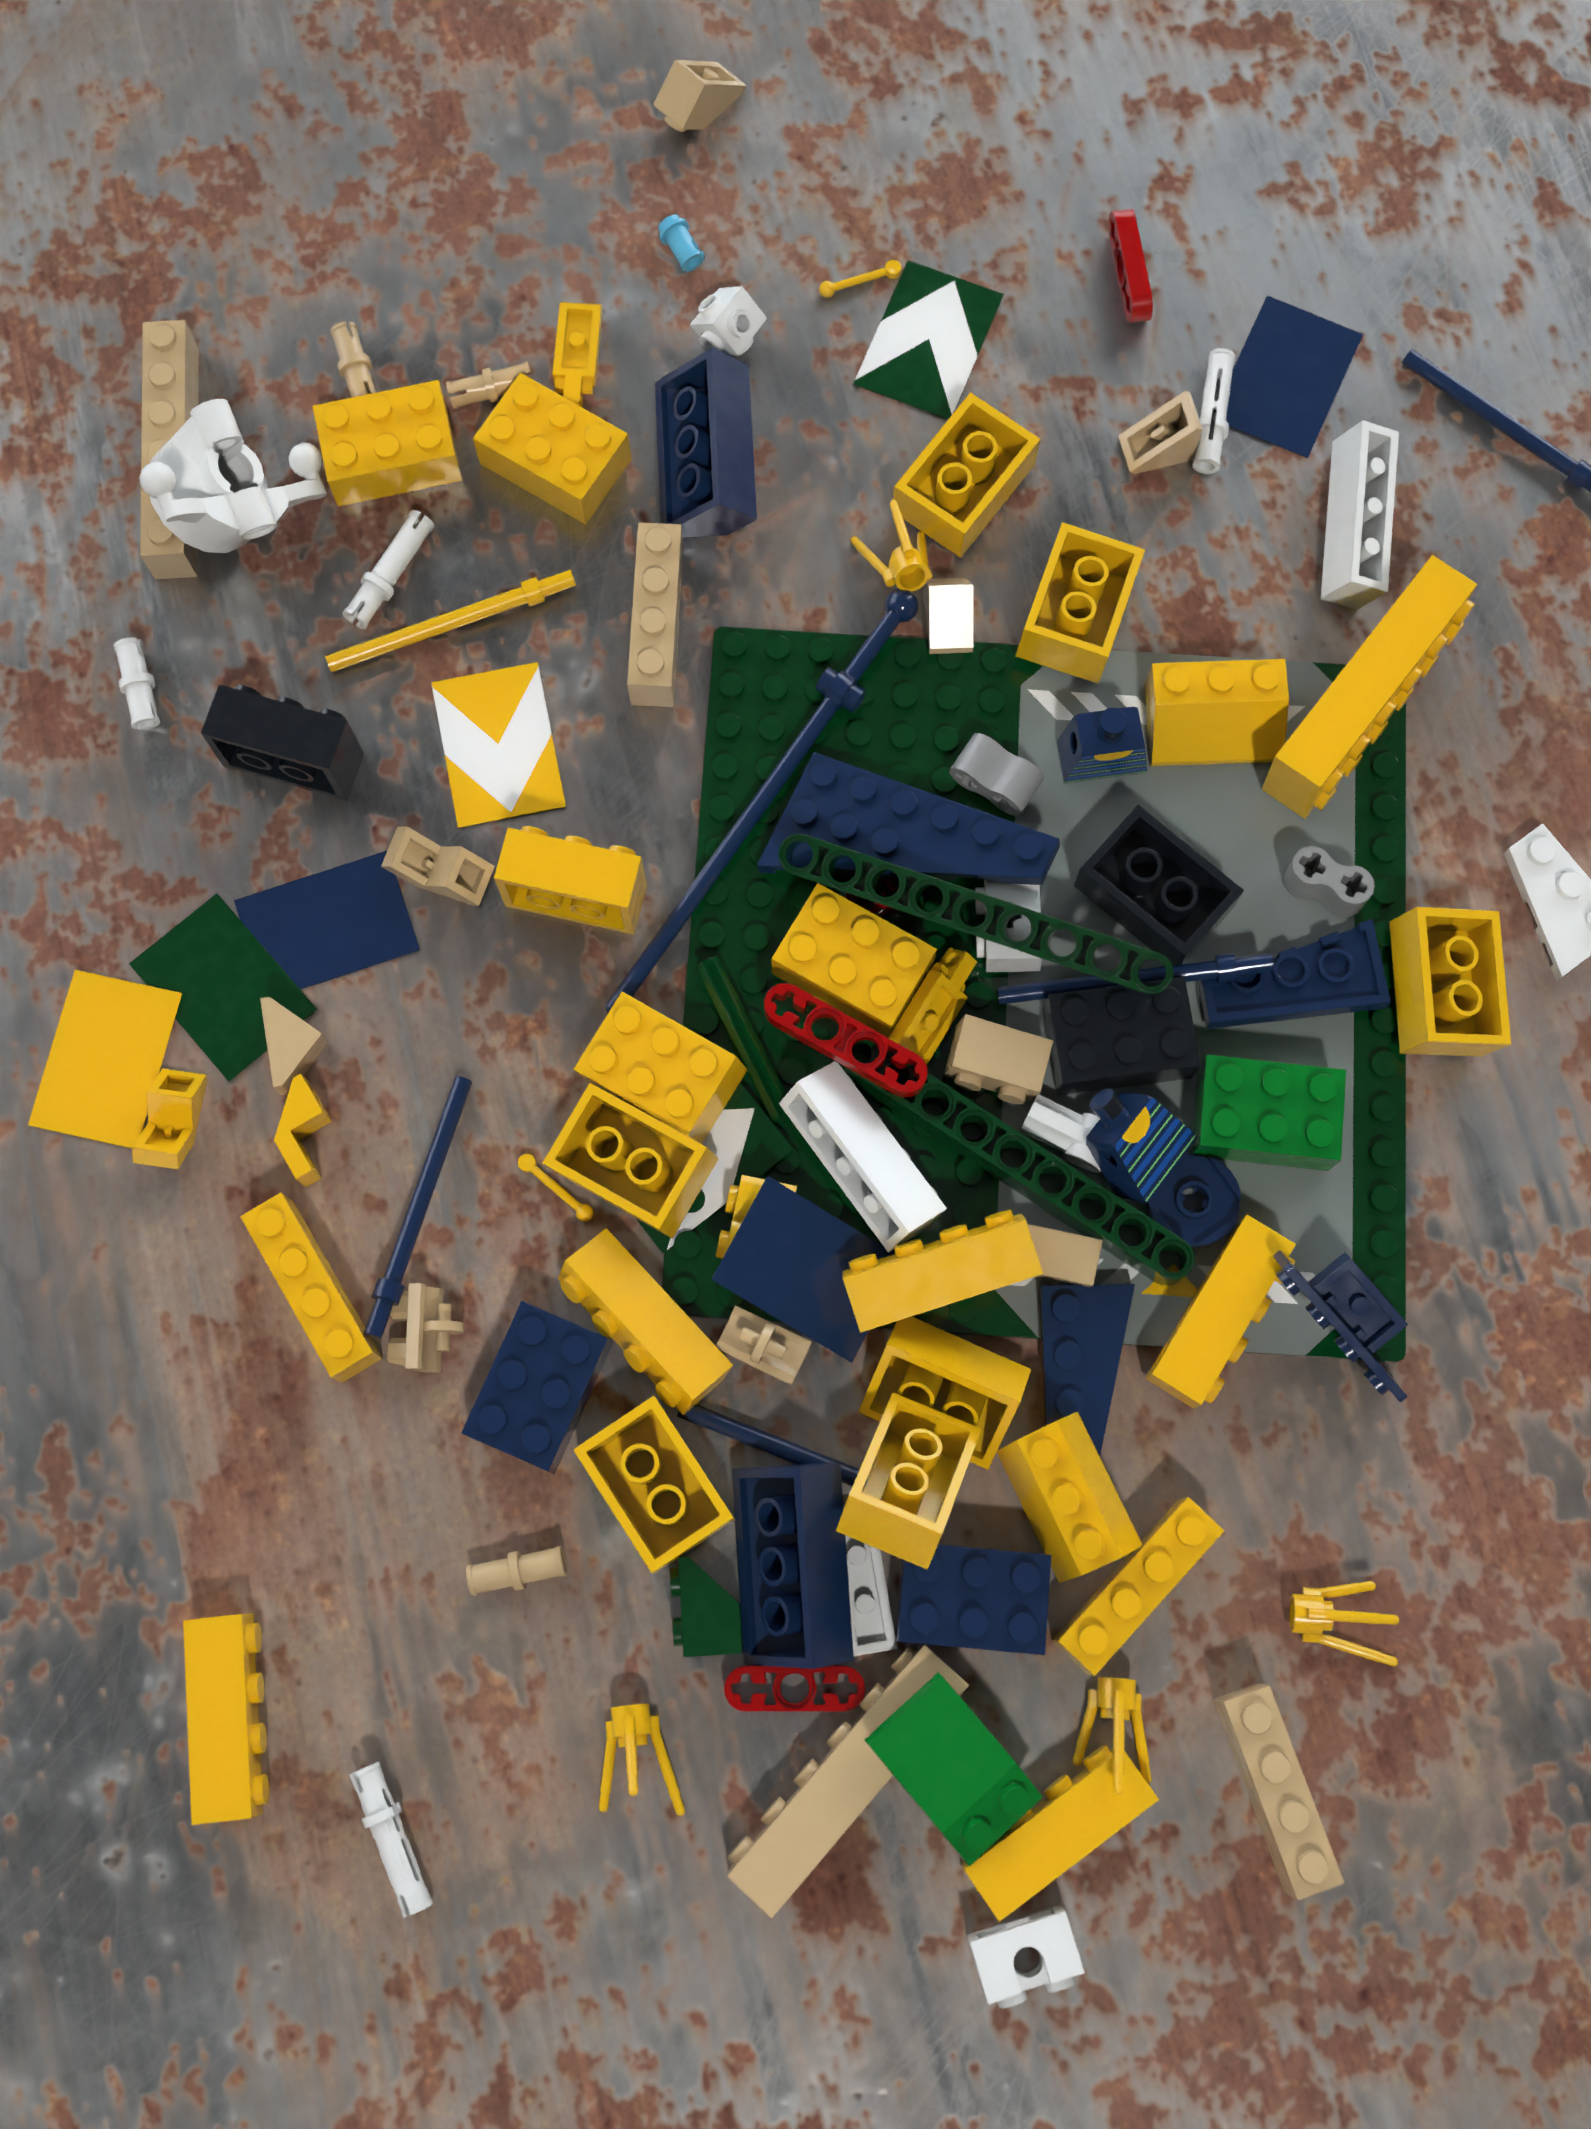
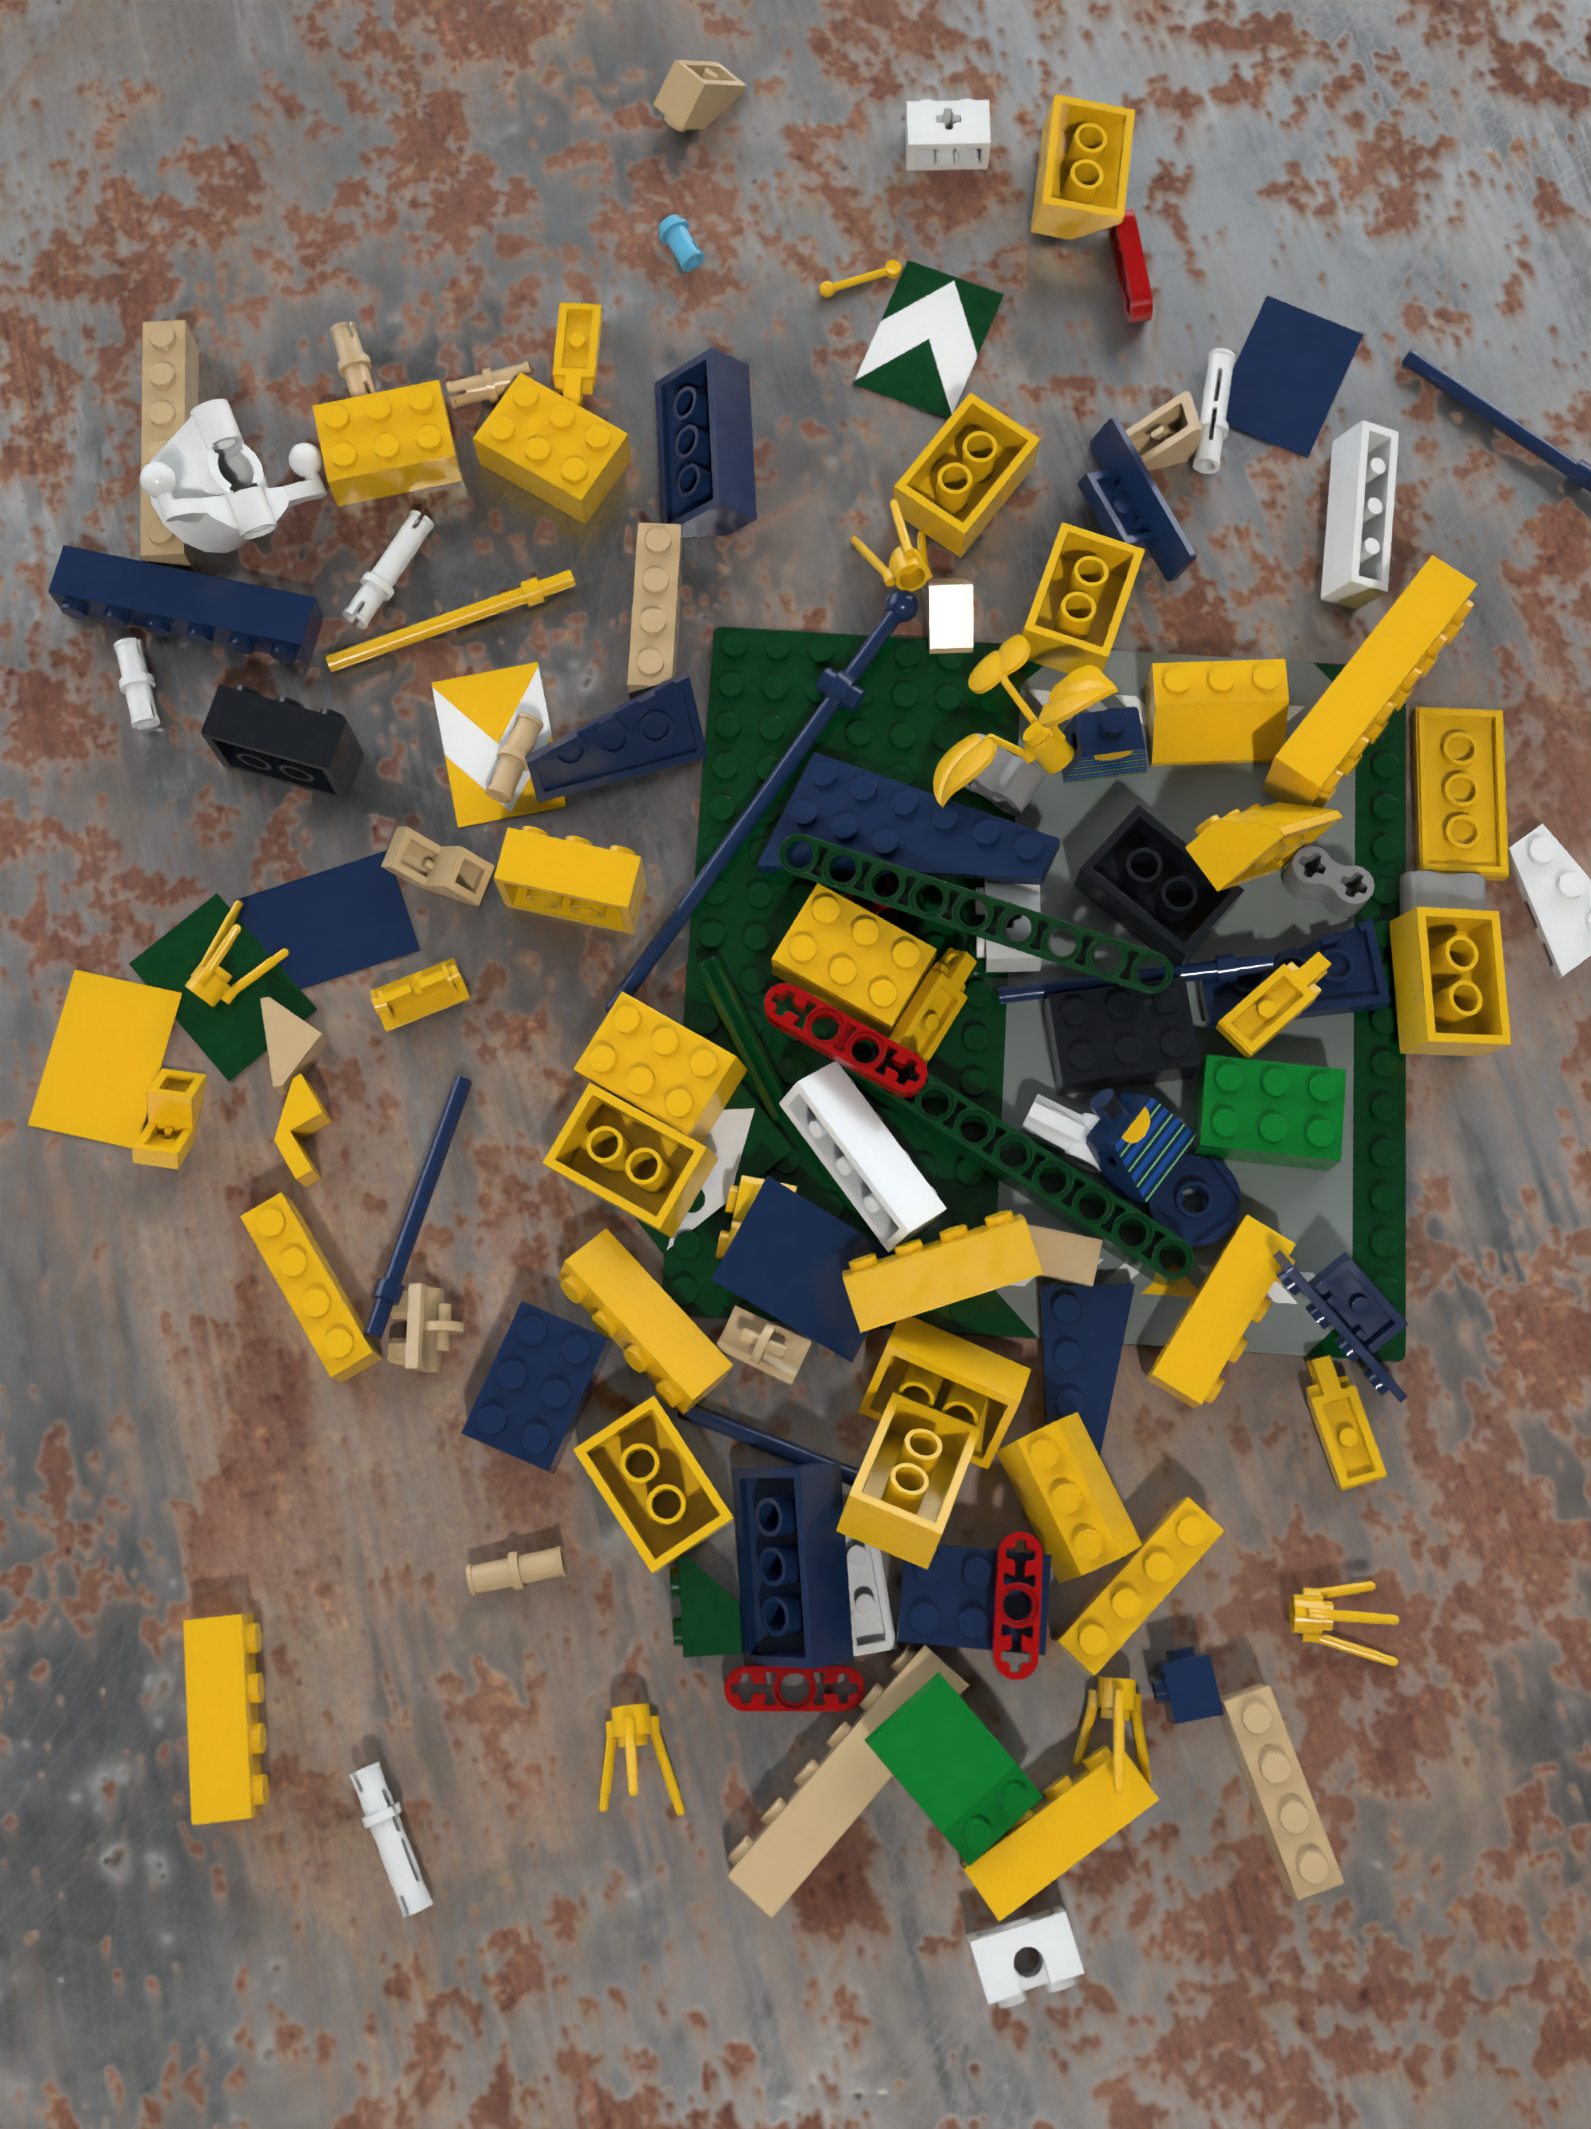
(186, 604): none -> dark blue brick
(210, 980): none -> yellow plant
(419, 994): none -> yellow hinge
(512, 758): none -> tan pin
(528, 1164): yellow hinge -> none
(627, 742): none -> dark blue wing
(728, 321): white brick -> none
(947, 135): none -> white brick
(997, 1059): tan brick -> none
(1026, 1644): none -> red beam
(1042, 738): none -> yellow plant
(1082, 168): none -> yellow slope
(1131, 503): none -> dark blue bracket
(1186, 1686): none -> dark blue brick
(1256, 840): none -> yellow slope
(1273, 1005): none -> yellow hinge
(1342, 1426): none -> yellow hinge
(1442, 891): none -> light grey axle
(1460, 791): none -> yellow tile

